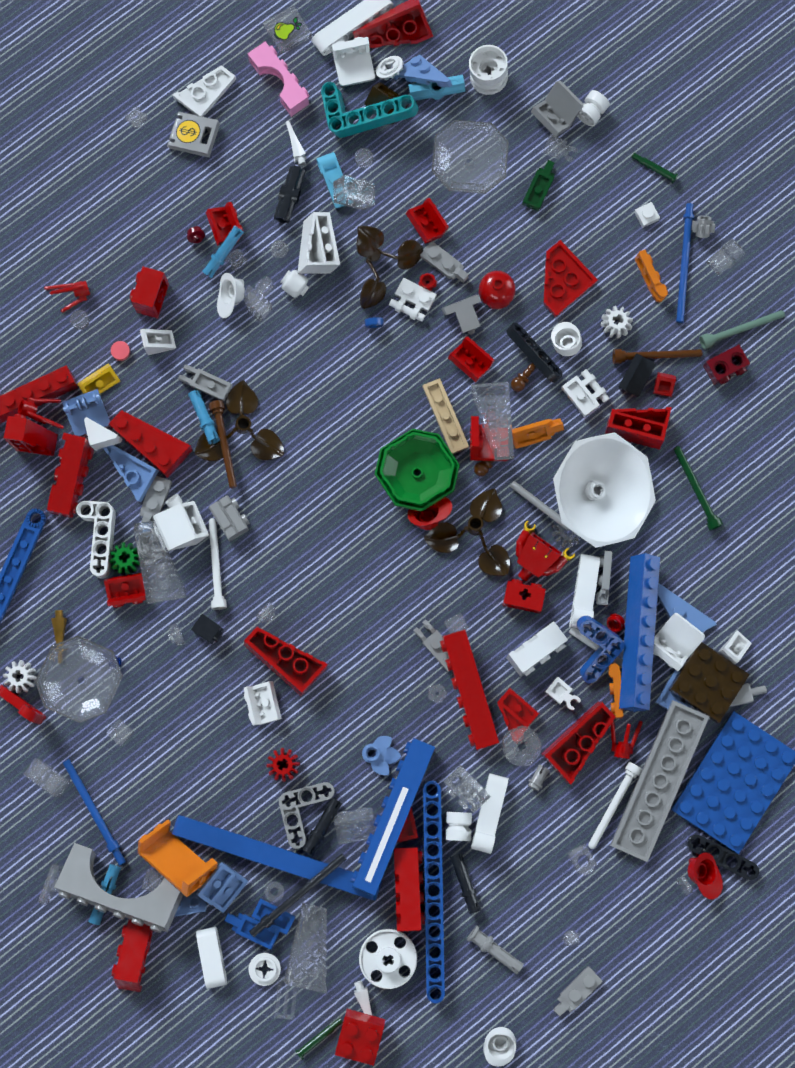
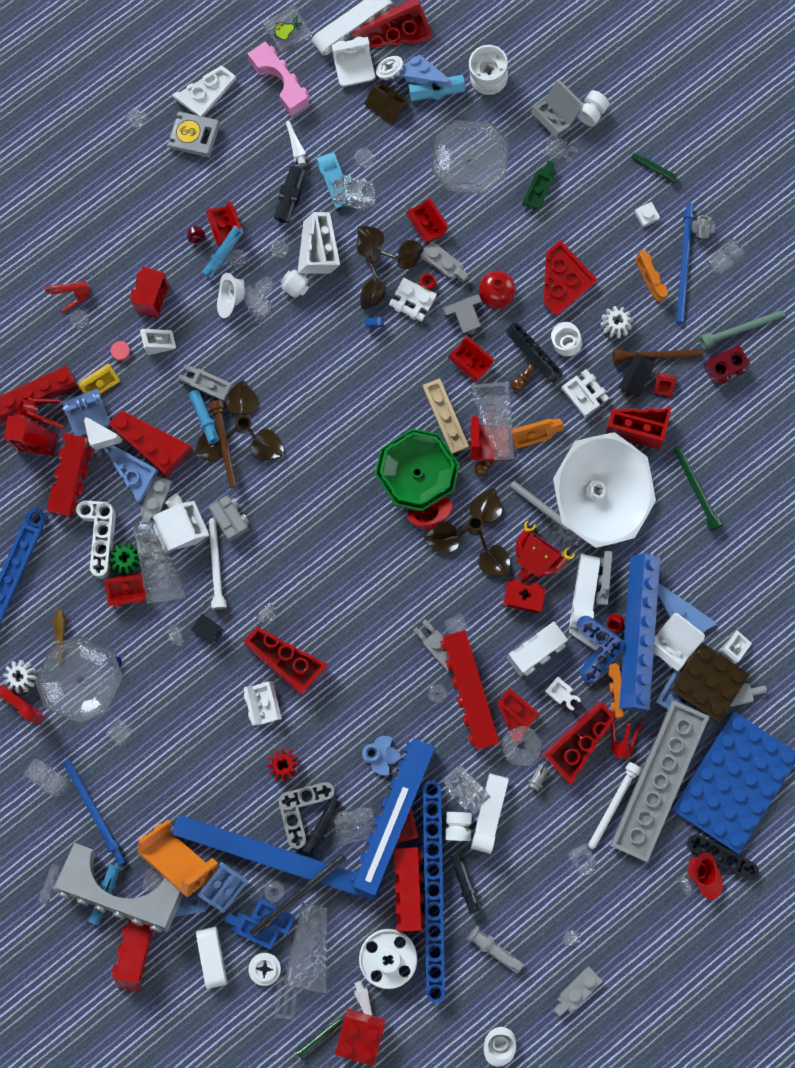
(363, 114): teal beam -> none

